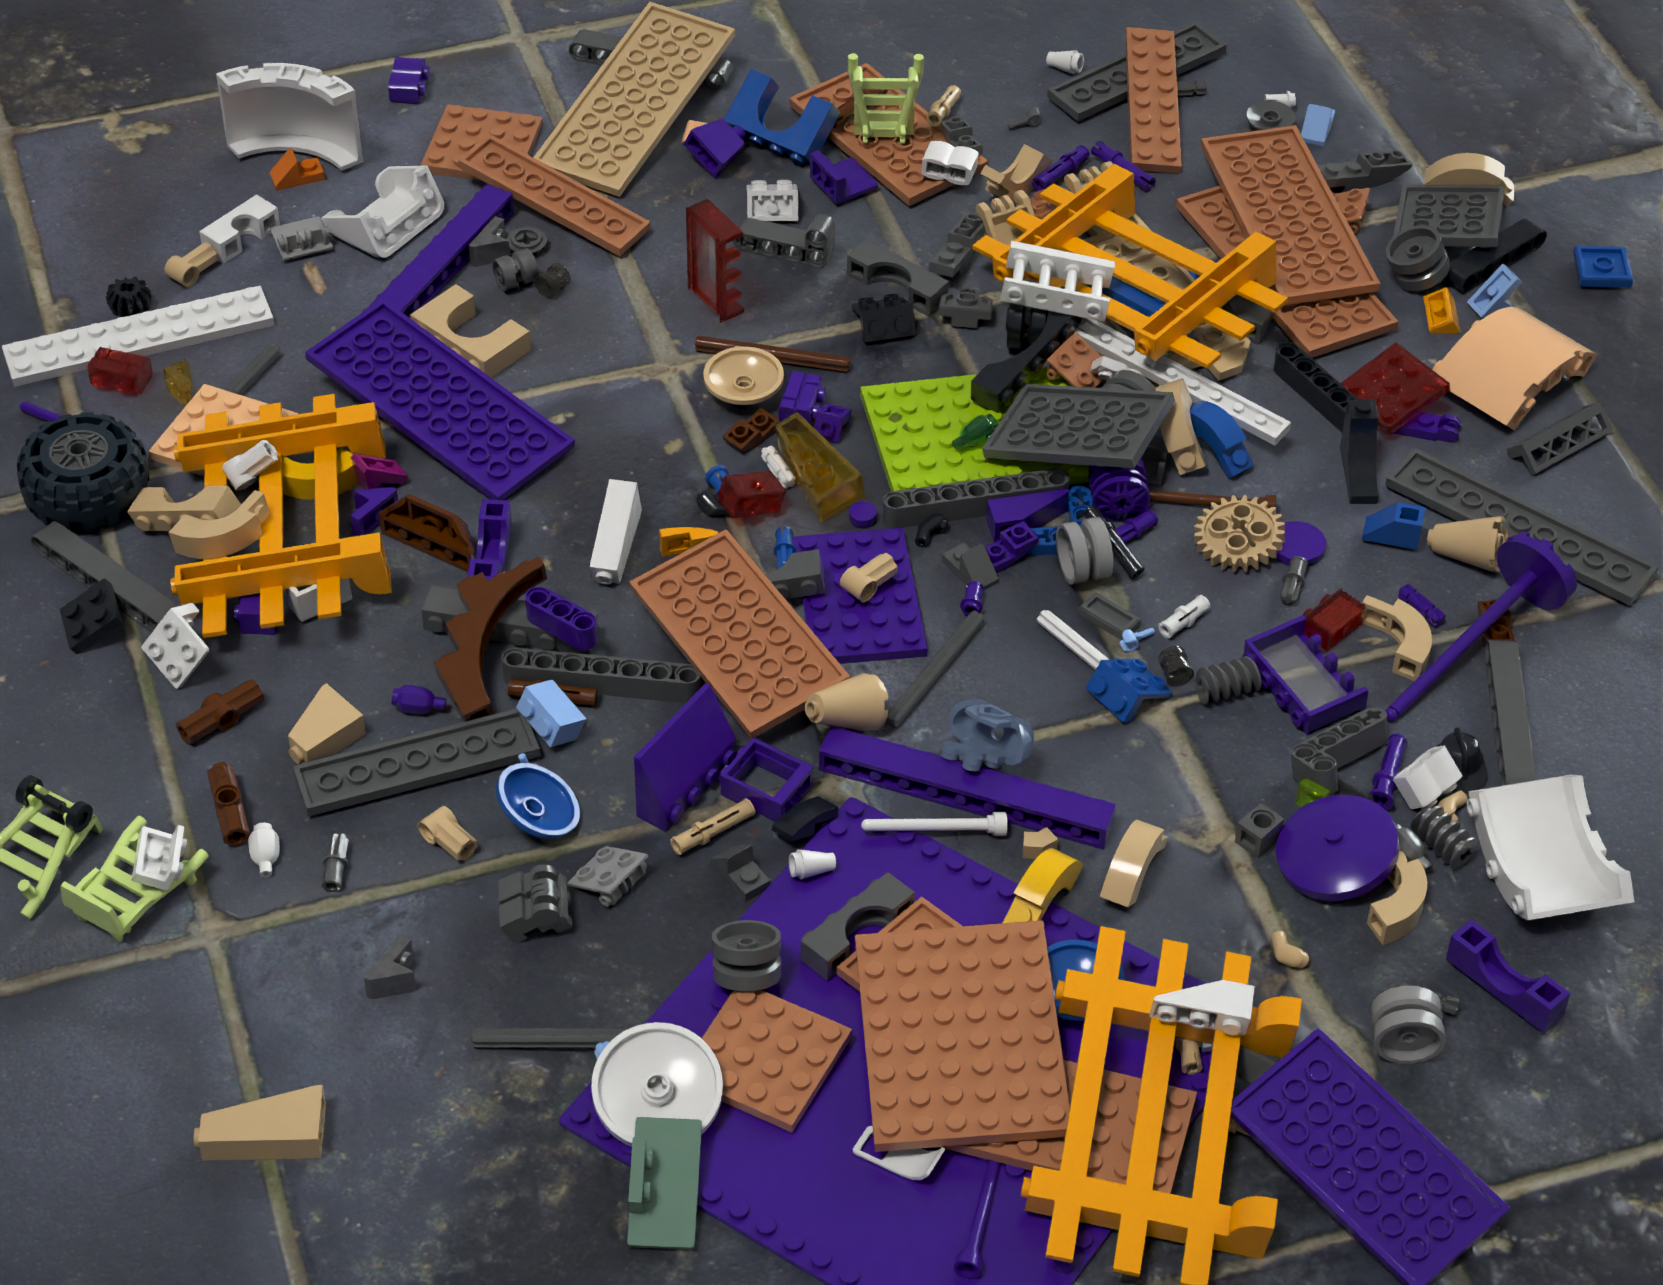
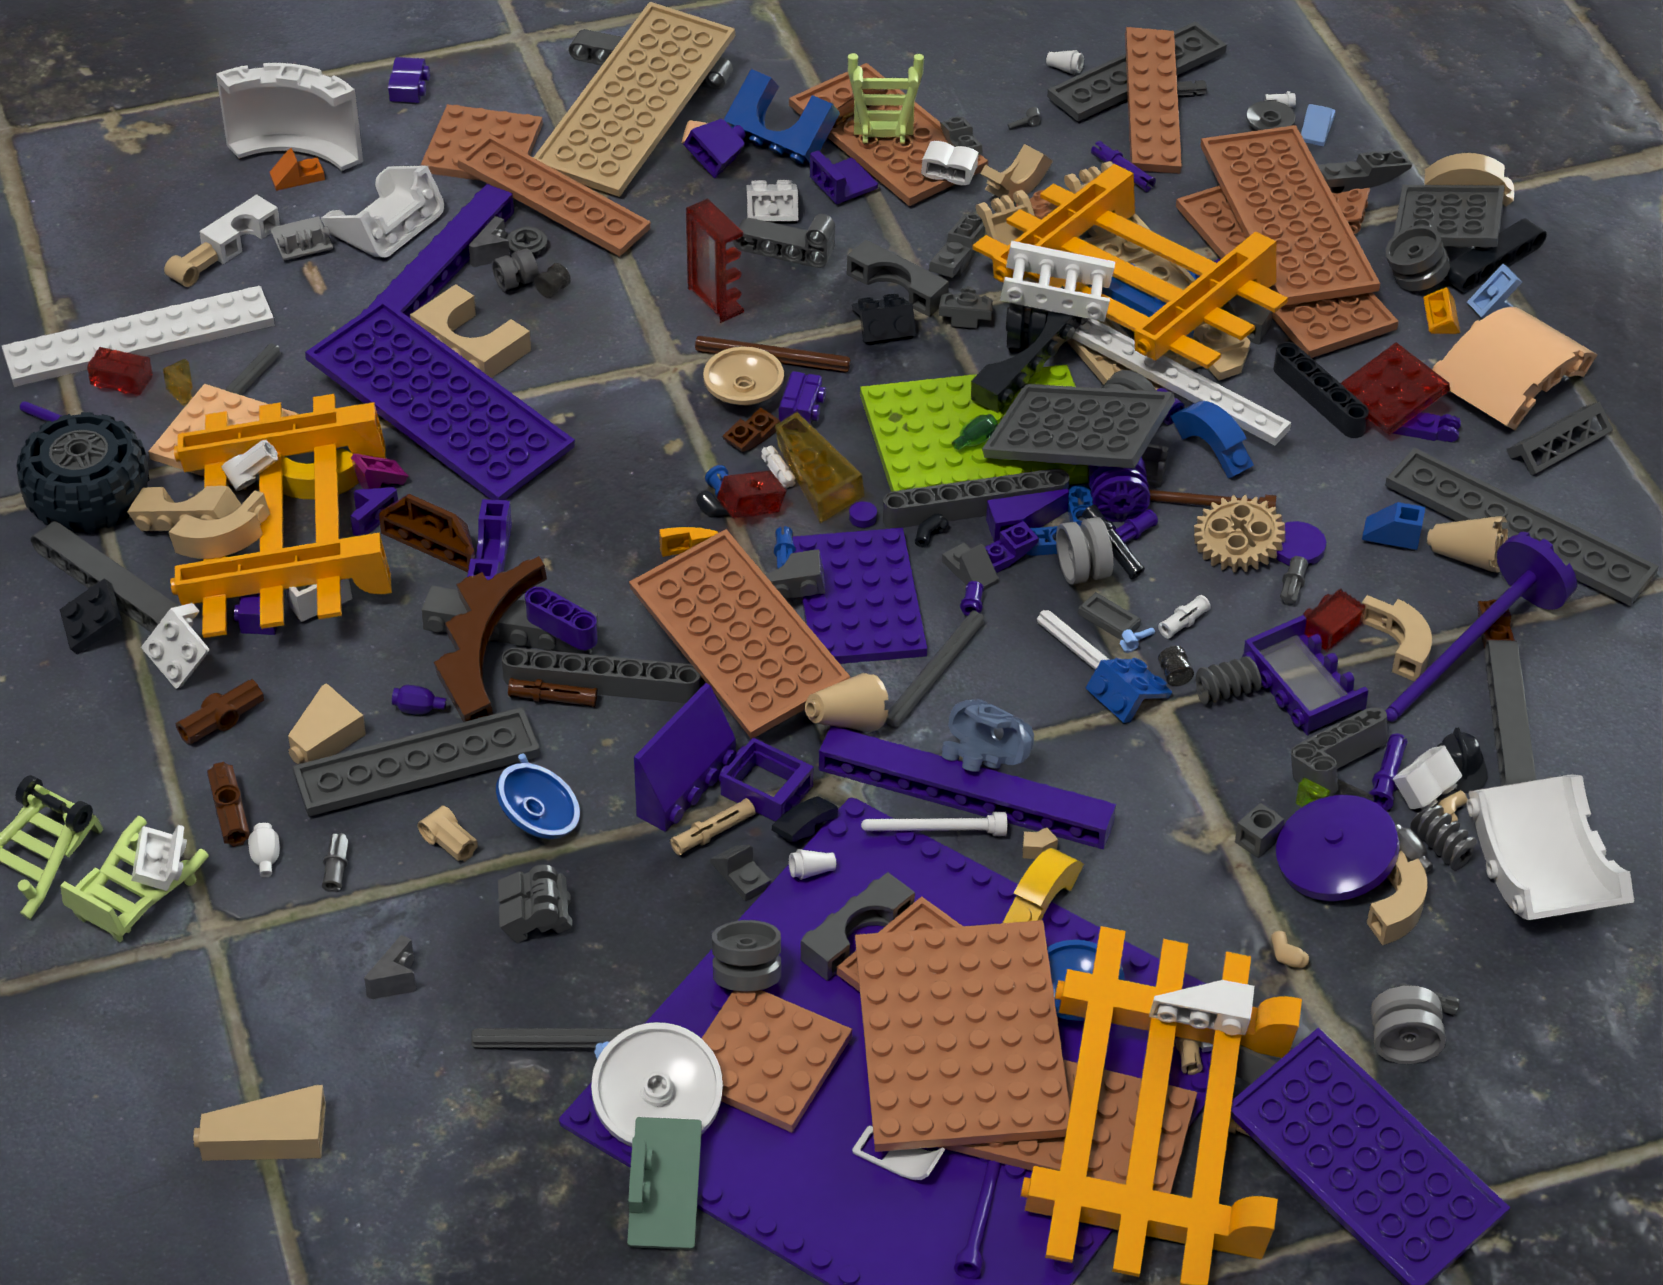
(128, 297): black gear -> none
(551, 713): light blue brick -> none
(610, 873): light grey hinge -> none
(615, 531): white slope -> none
(830, 421): dark purple bracket -> none
(864, 581): tan piece -> none
(942, 107): tan pin -> none
(1067, 164): dark purple pin -> none
(1074, 363): nougat hinge -> none
(1106, 367): white plate -> none
(1131, 862): tan arch -> none
(1179, 431): tan arch -> none
(1359, 451): black arch -> none
(1422, 605): dark purple axle -> none
(1478, 956): dark purple arch -> none
(1602, 266): blue plate -> none

